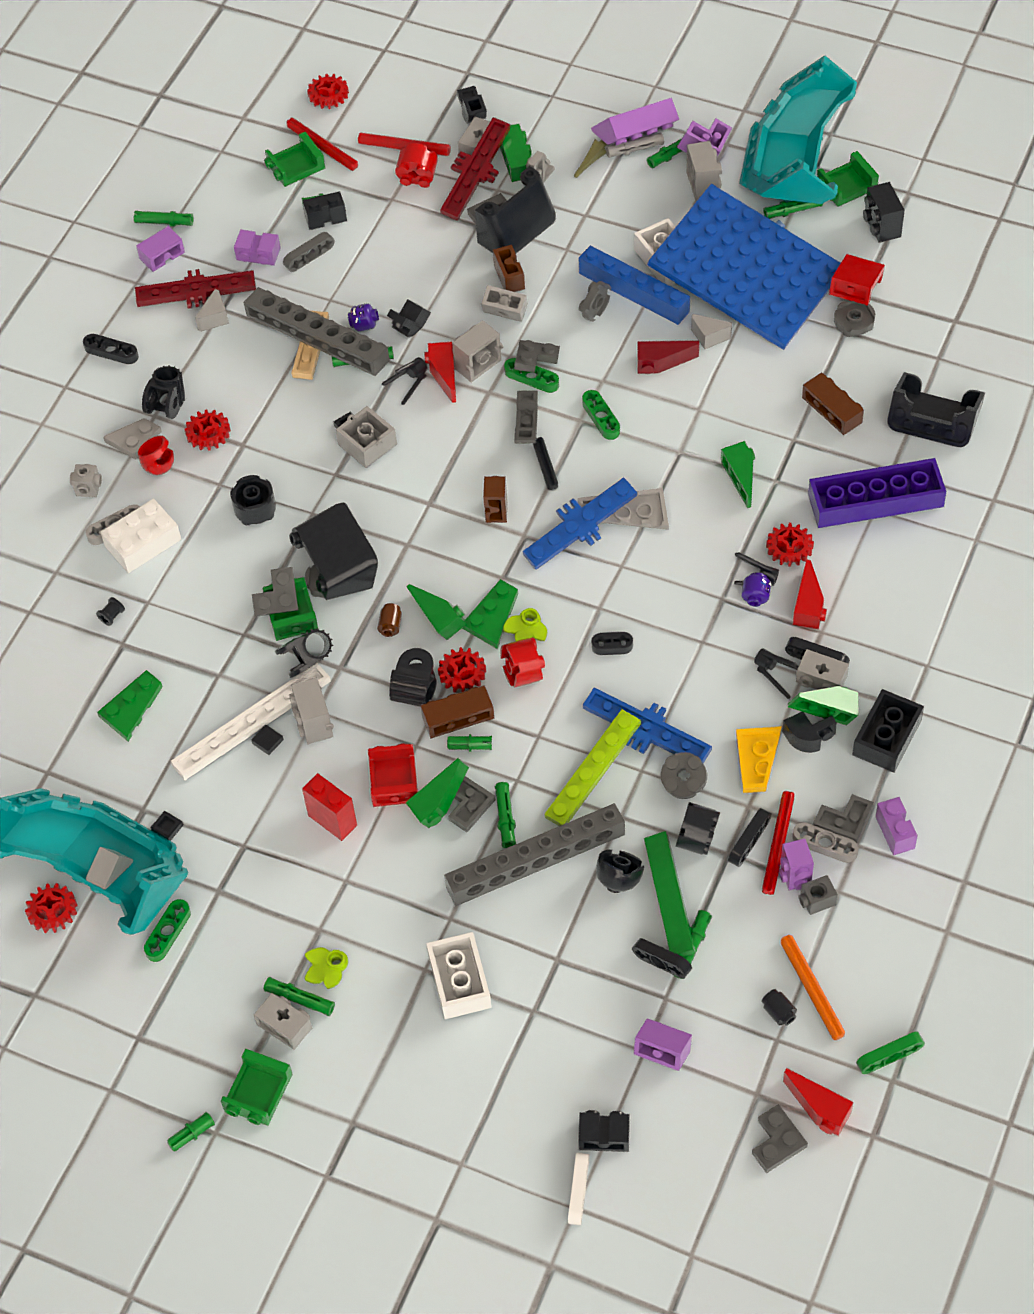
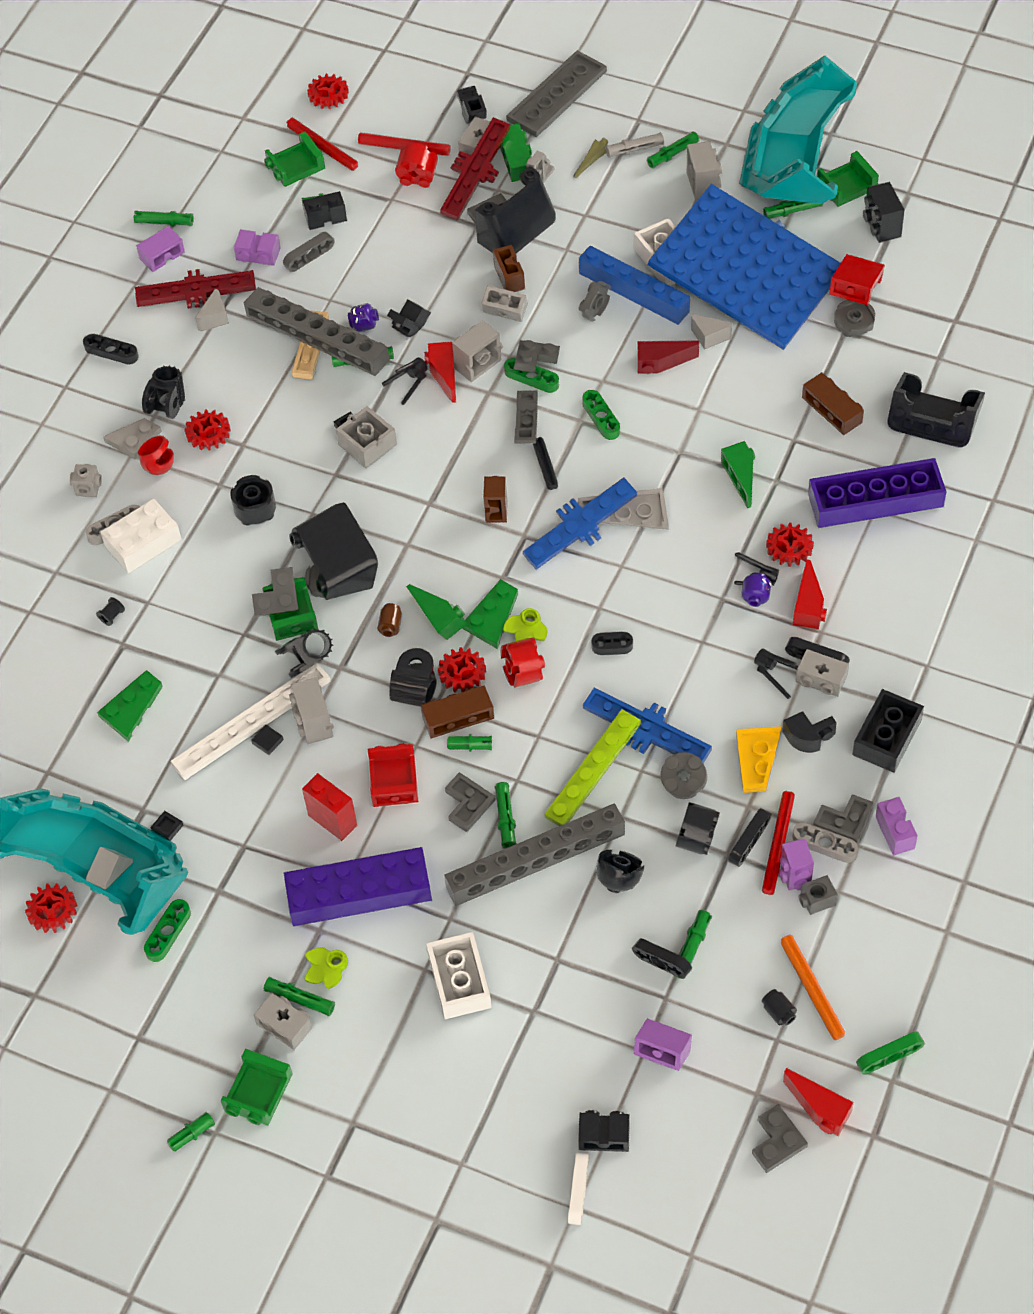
(357, 886): none -> dark purple brick
(437, 796): green slope -> none
(556, 93): none -> dark grey plate
(636, 122): medium lavender slope -> none
(669, 894): green tile -> none
(716, 134): medium lavender brick -> none
(828, 702): slope -> none

